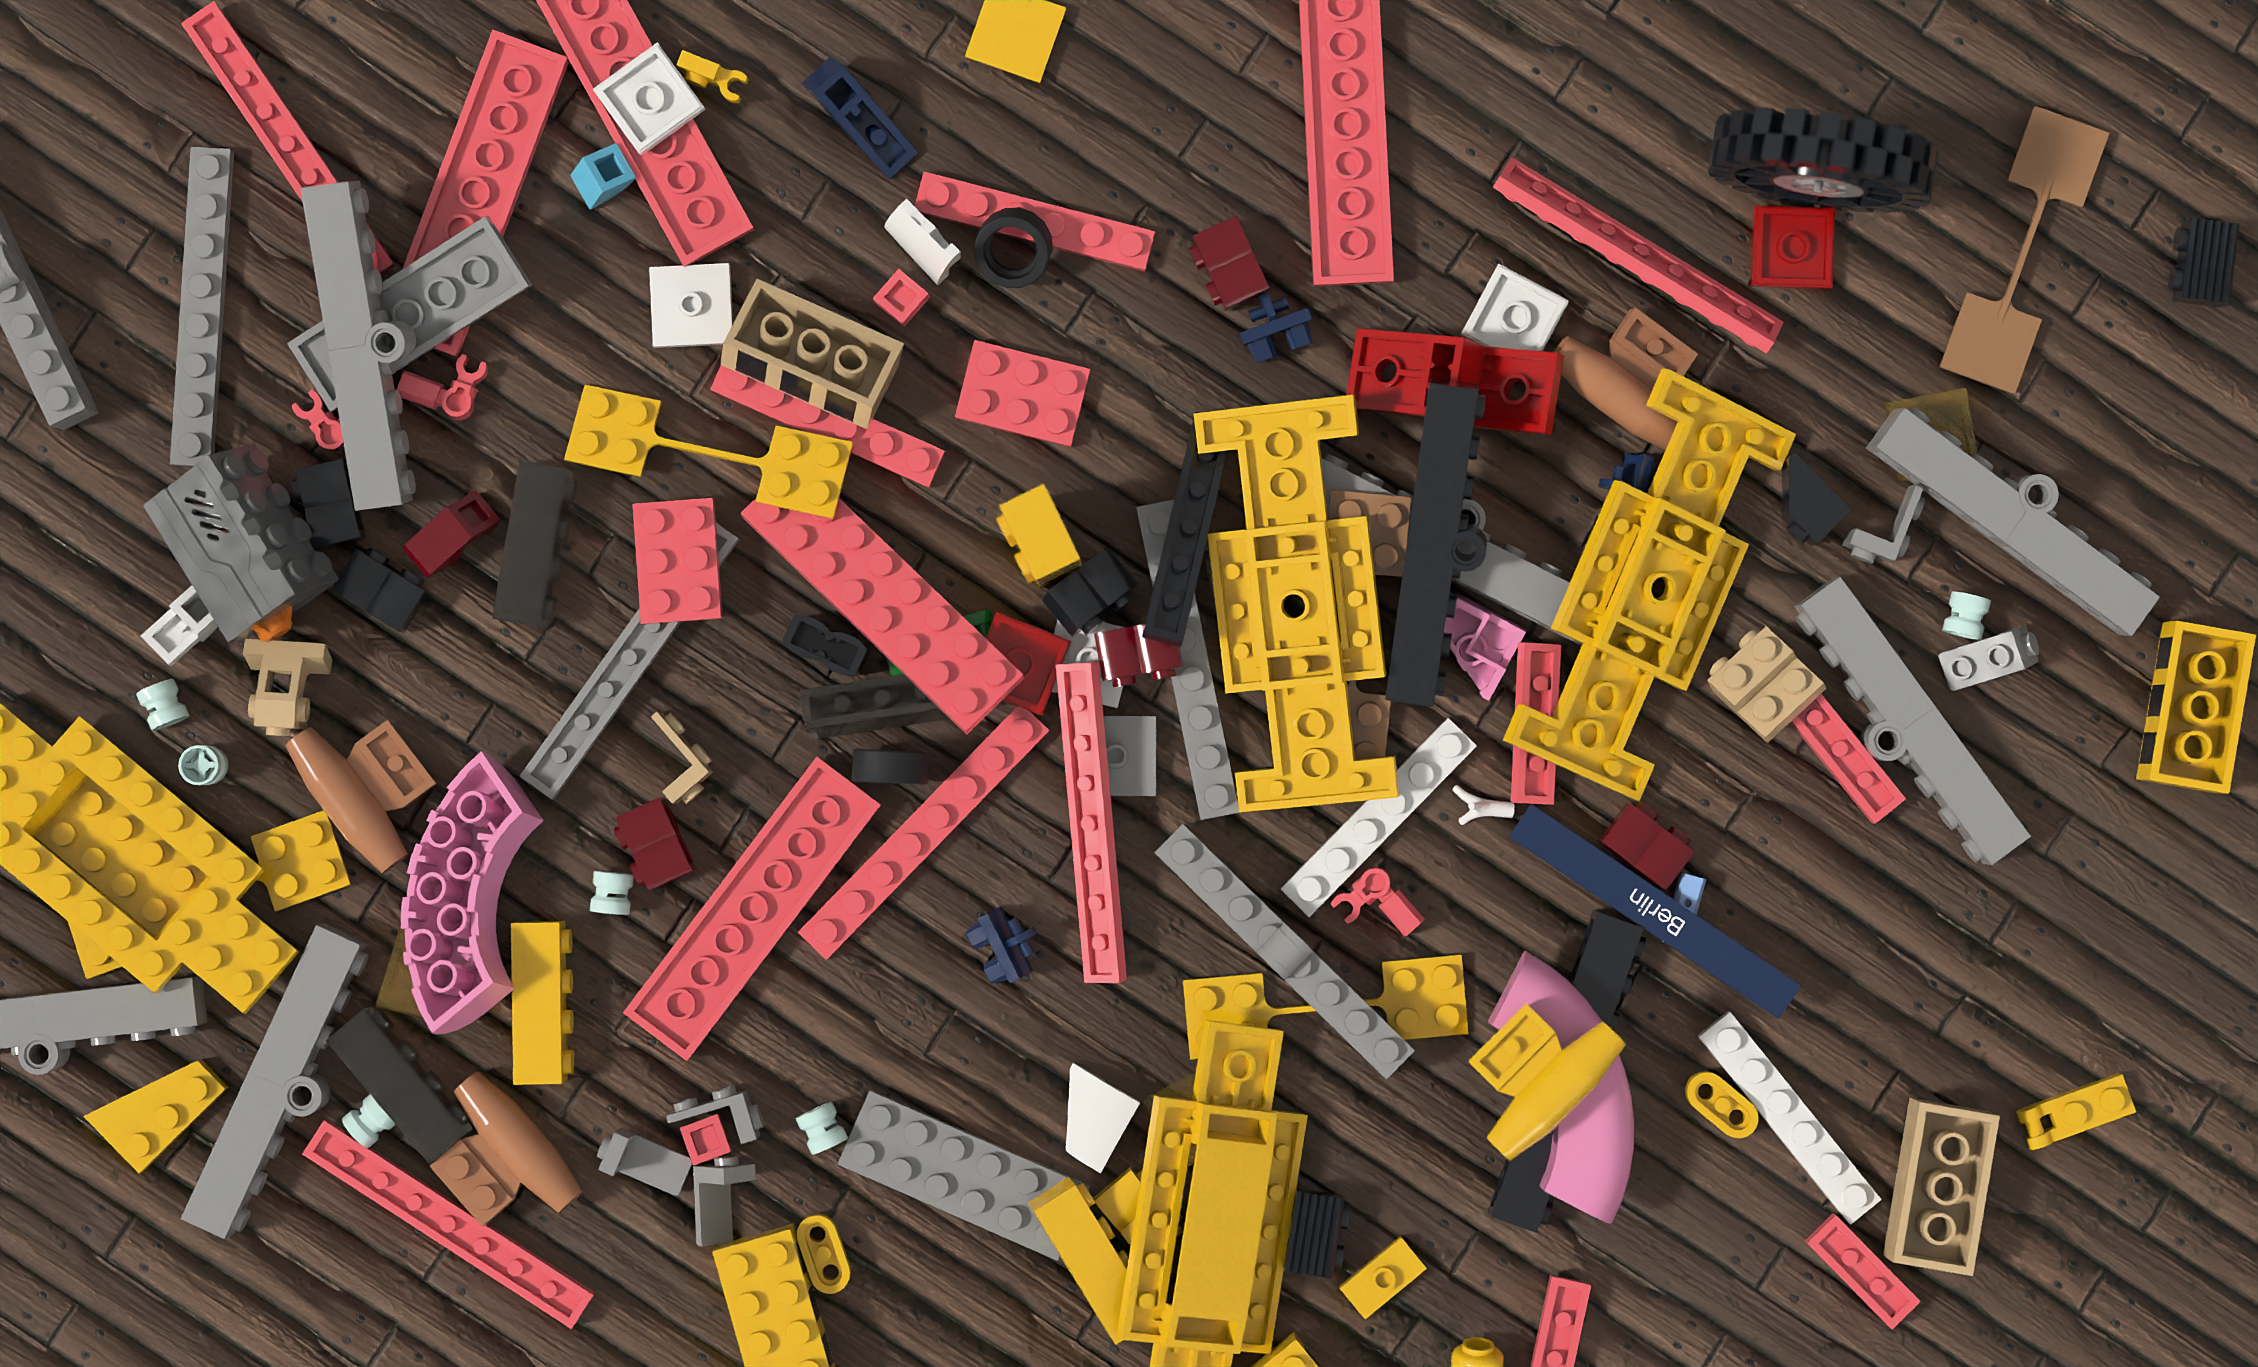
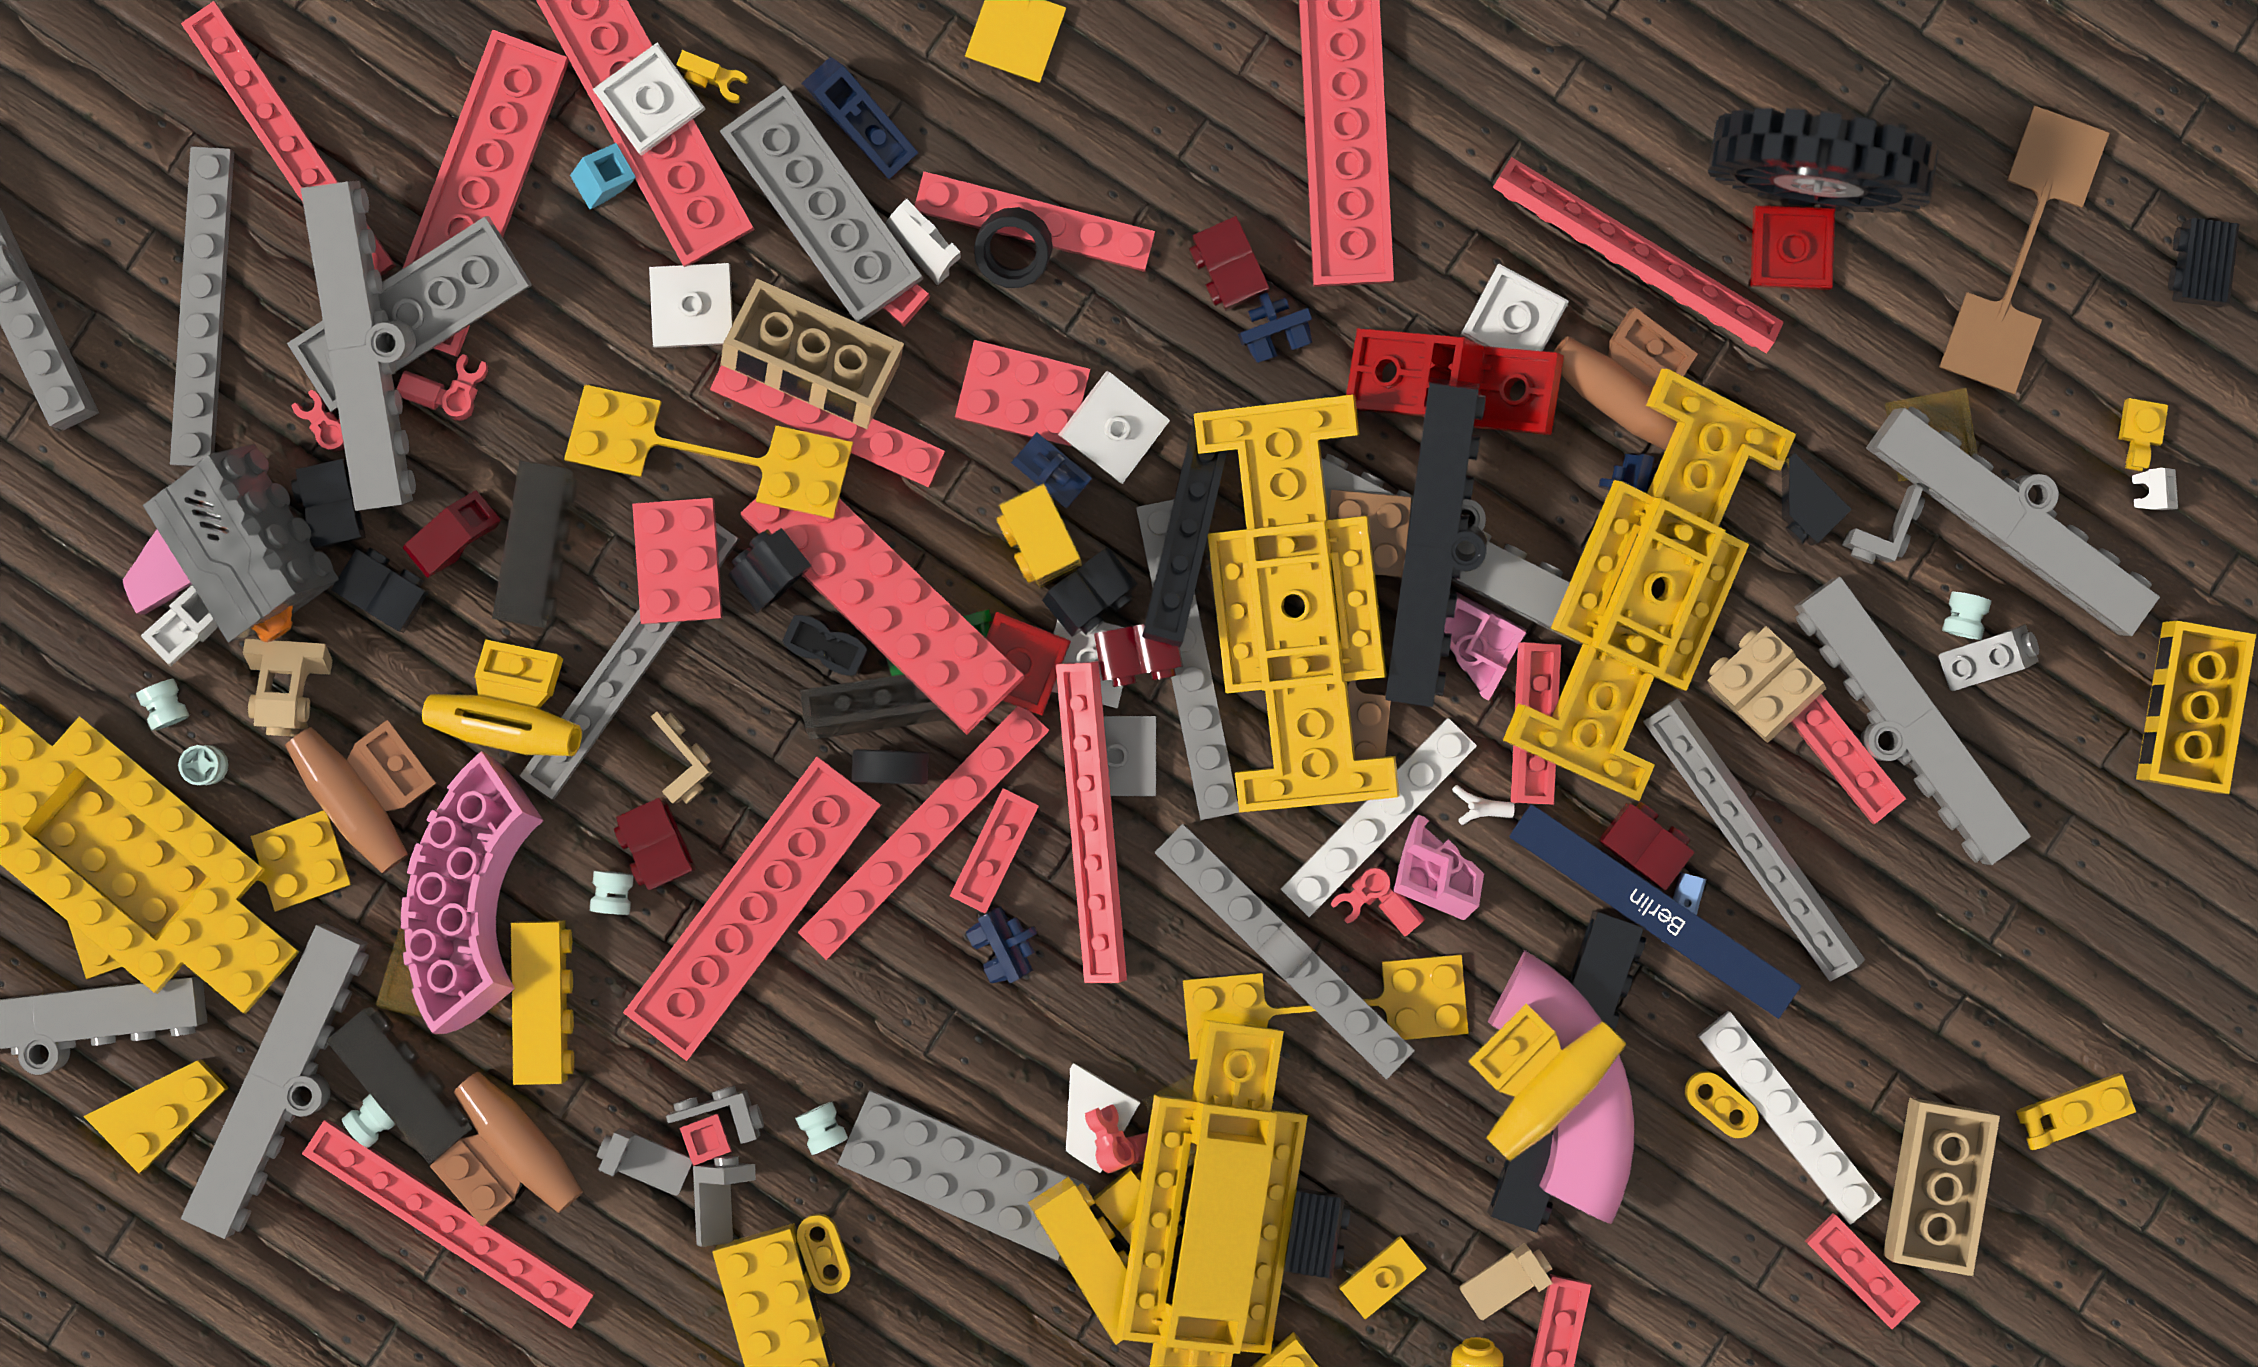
(154, 577): none -> bright pink slope
(507, 710): none -> yellow plate
(768, 568): none -> black brick
(821, 205): none -> light grey plate
(994, 850): none -> coral plate
(1050, 467): none -> dark blue hips
(1113, 1148): none -> coral bar
(1114, 427): none -> white plate
(1437, 873): none -> bright pink slope
(1506, 1280): none -> tan bracket
(1754, 840): none -> light grey plate
(2143, 426): none -> yellow plate
(2161, 489): none -> white tile

